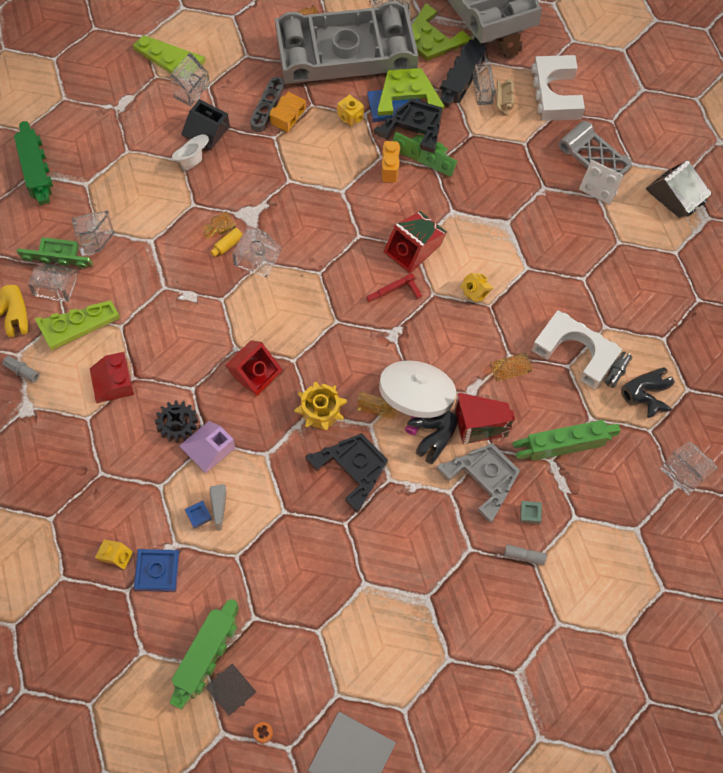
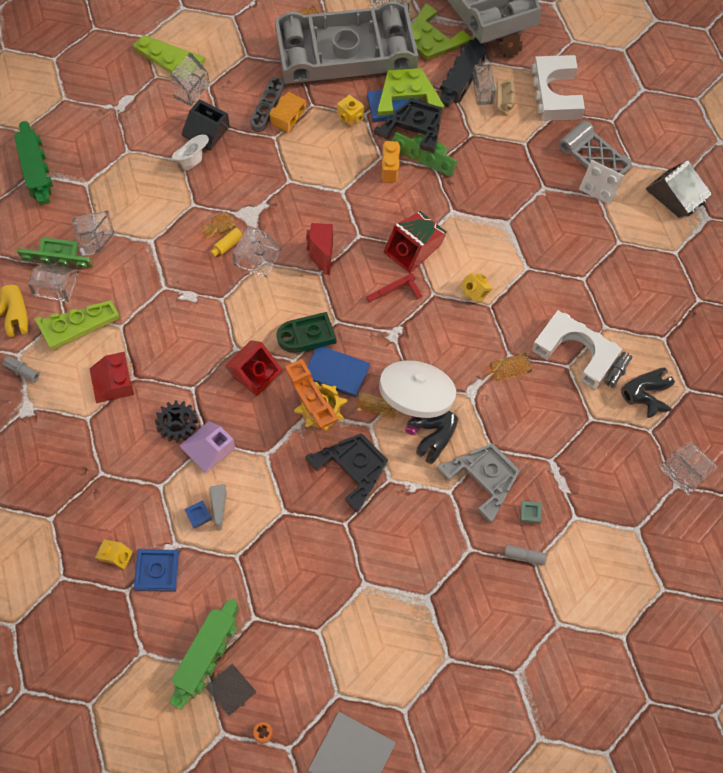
(306, 333): none -> dark green tile
(310, 395): none -> orange slope
(320, 245): none -> red slope
(338, 369): none -> blue tile
(482, 418): red slope -> none
(566, 440): bright green hinge -> none

